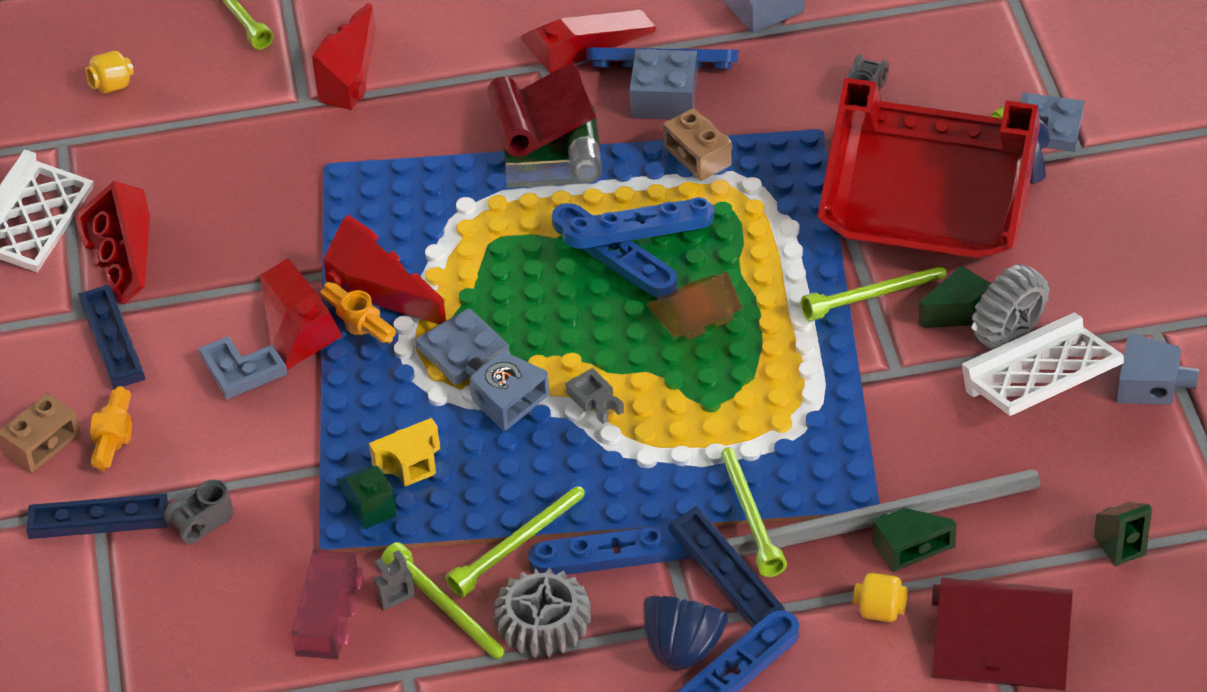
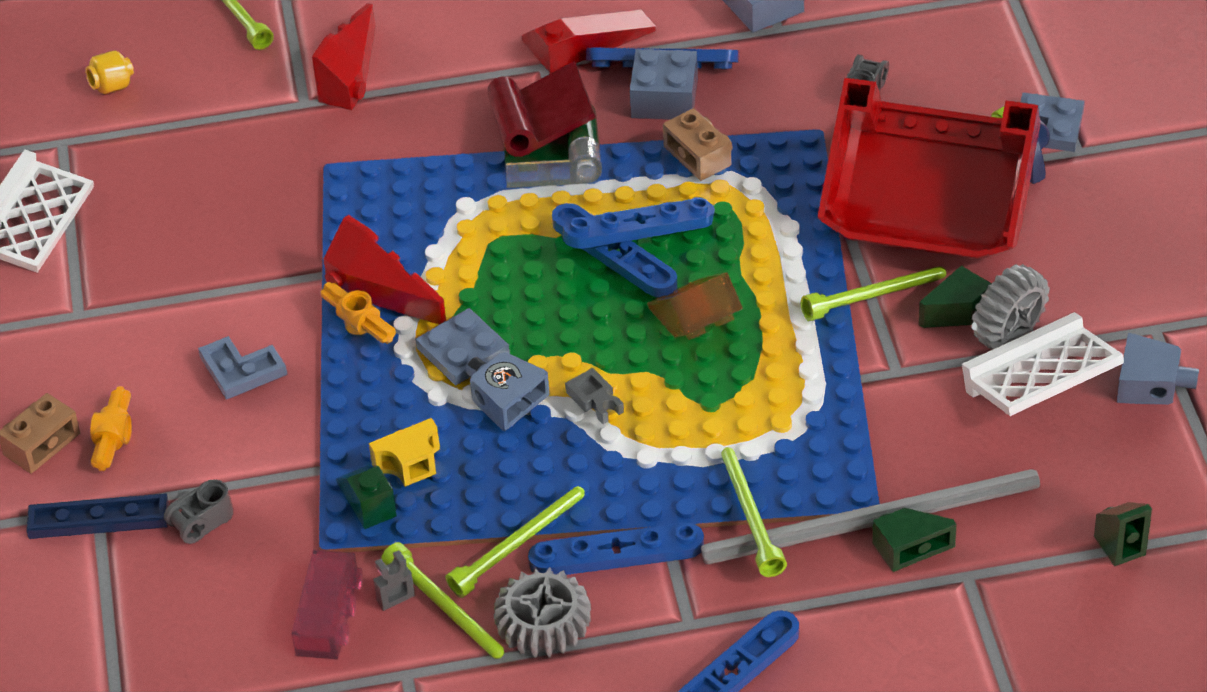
(111, 336): dark blue tile -> none
(118, 233): red wedge -> none
(295, 315): red wedge -> none
(681, 630): dark blue hair -> none
(724, 566): dark blue tile -> none
(881, 597): yellow head -> none
(1002, 633): dark red door -> none

